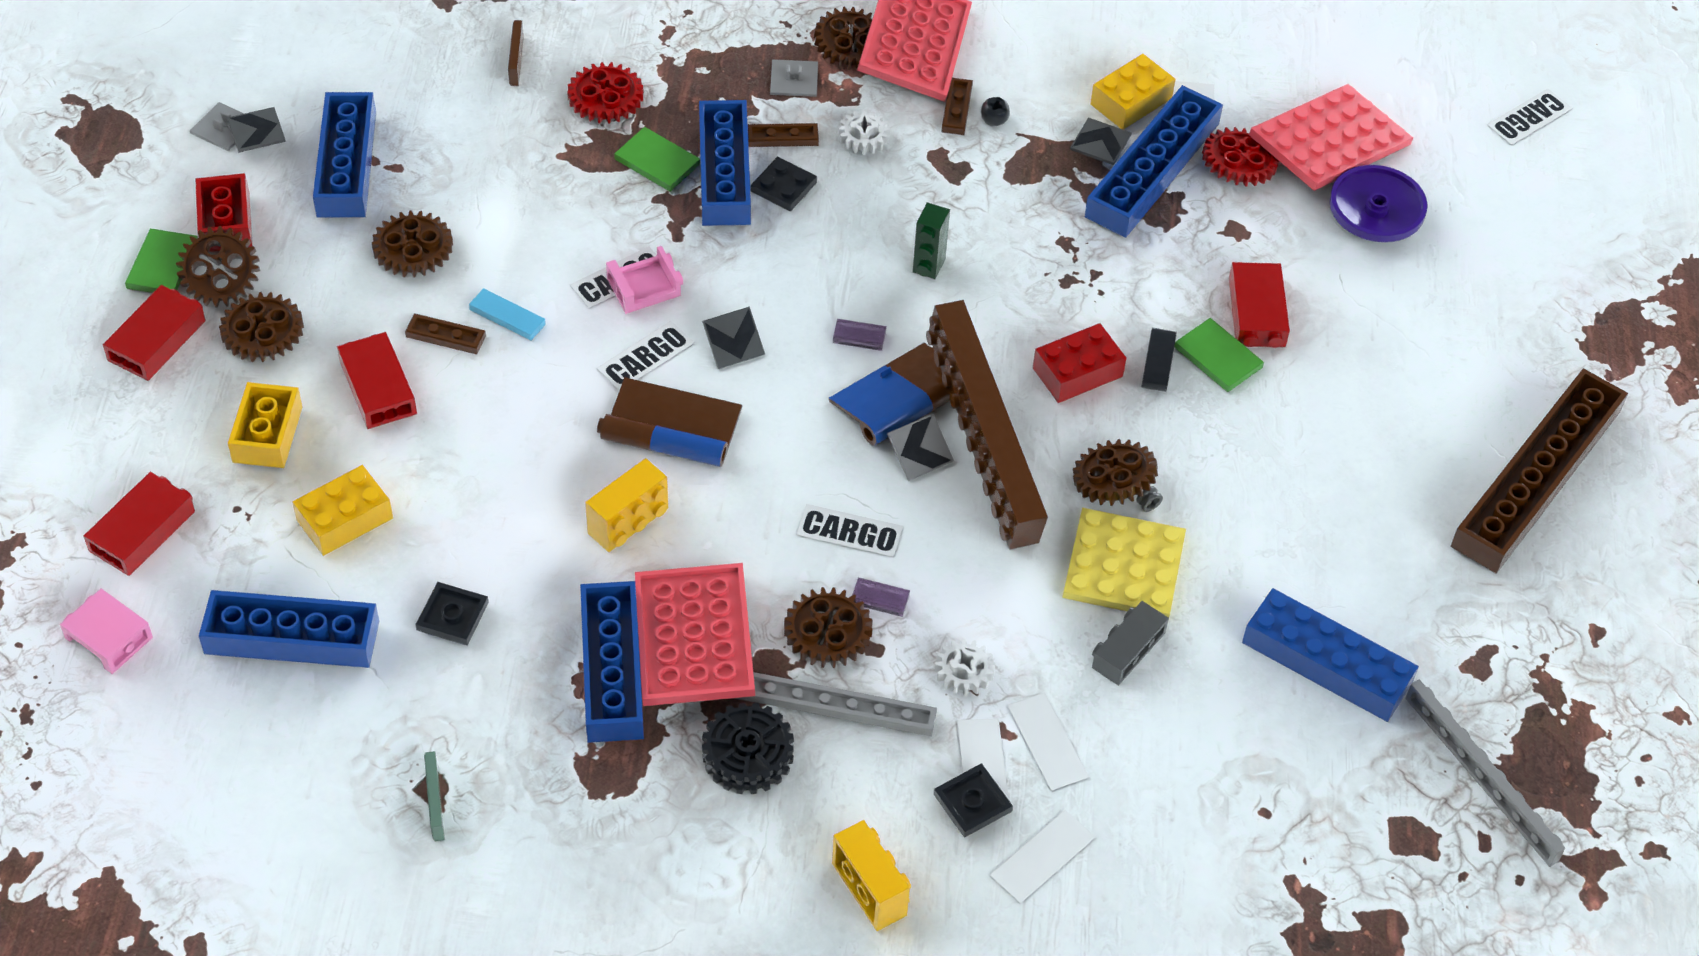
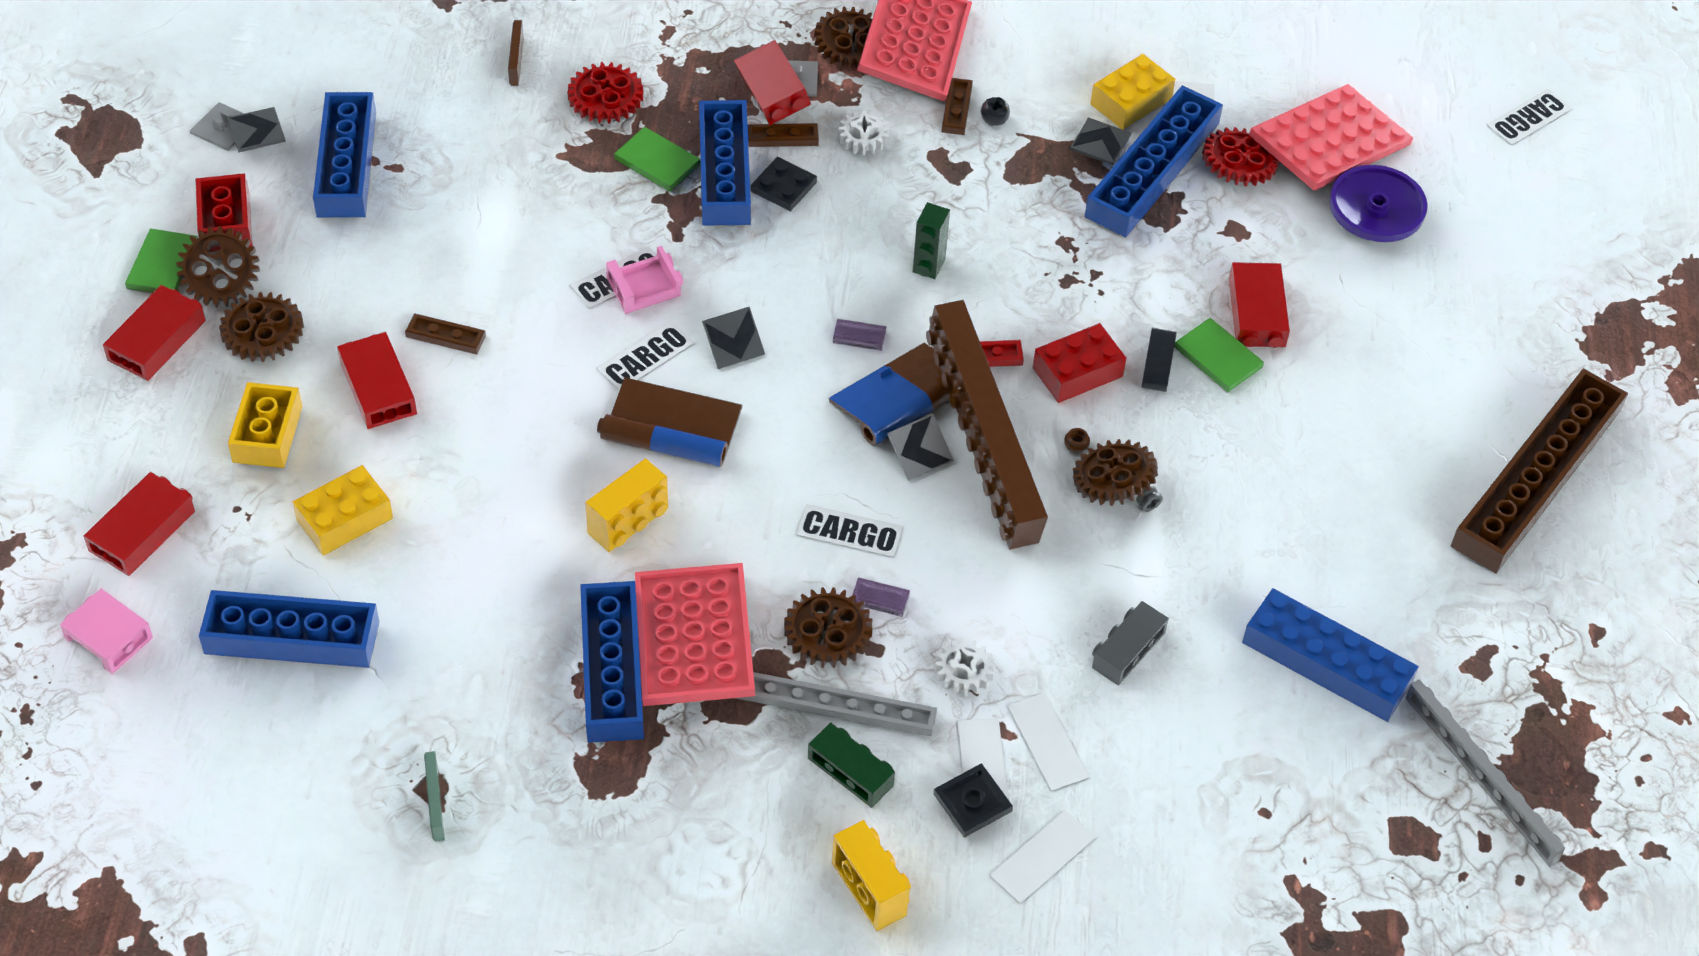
(412, 243): reddish brown gear -> none
(452, 613): black plate -> none
(507, 314): medium azure tile -> none
(748, 748): black piece -> none
(772, 82): none -> brick
(851, 764): none -> dark green brick
(1003, 352): none -> red plate
(1078, 435): none -> reddish brown plate
(1124, 562): light yellow plate -> none

